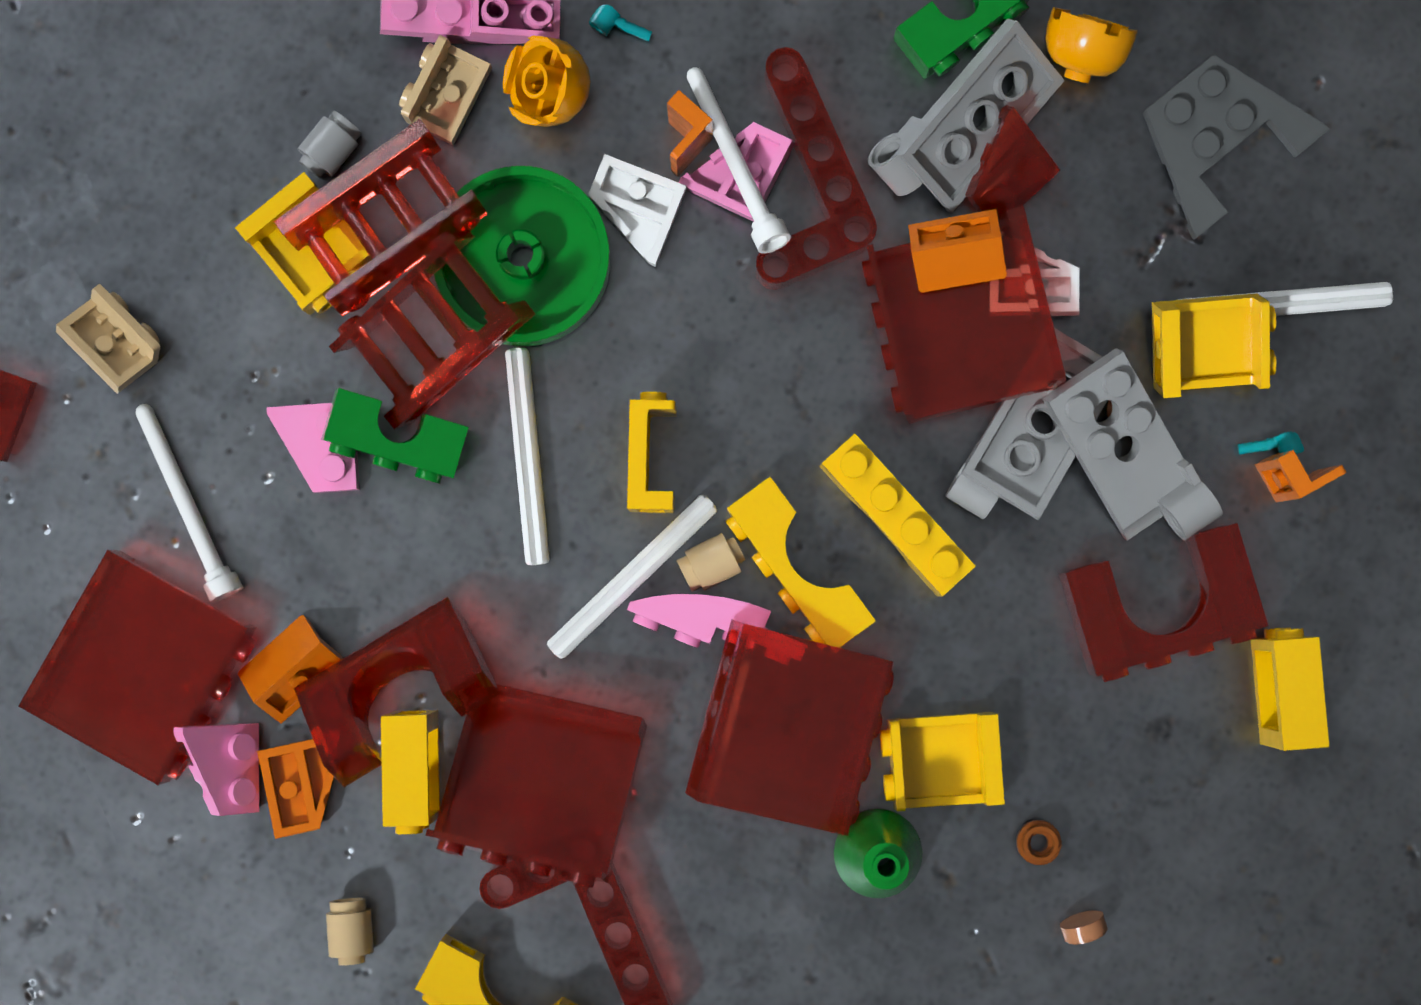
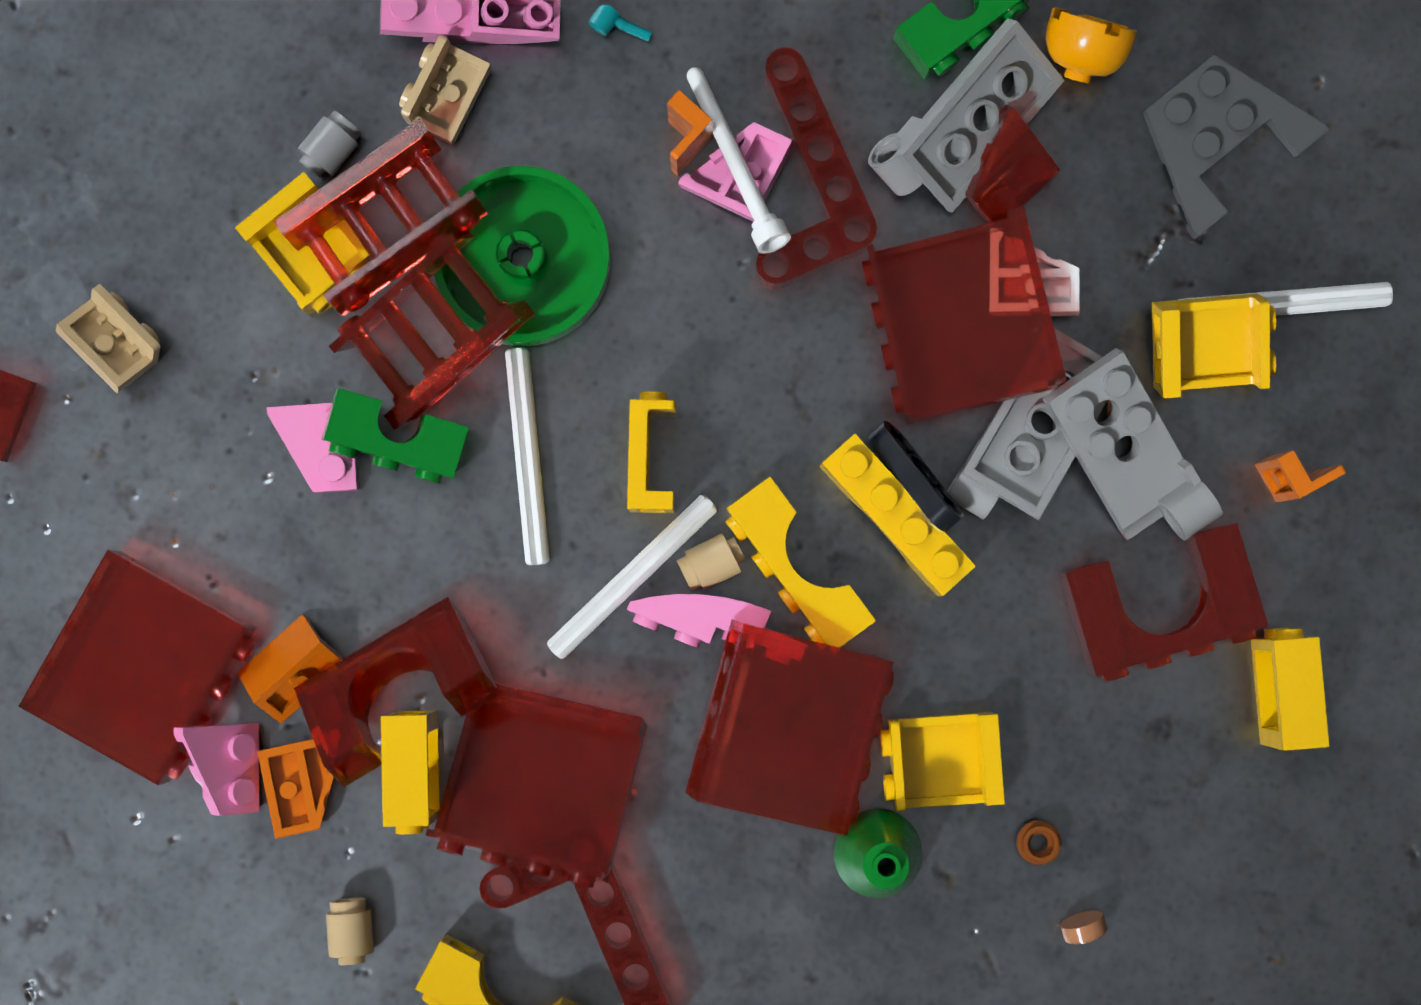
(219, 578): white piece -> none
(546, 81): light orange cylinder -> none
(637, 204): white wing -> none
(915, 476): none -> black beam
(957, 251): orange panel -> none
(1284, 442): teal hand -> none

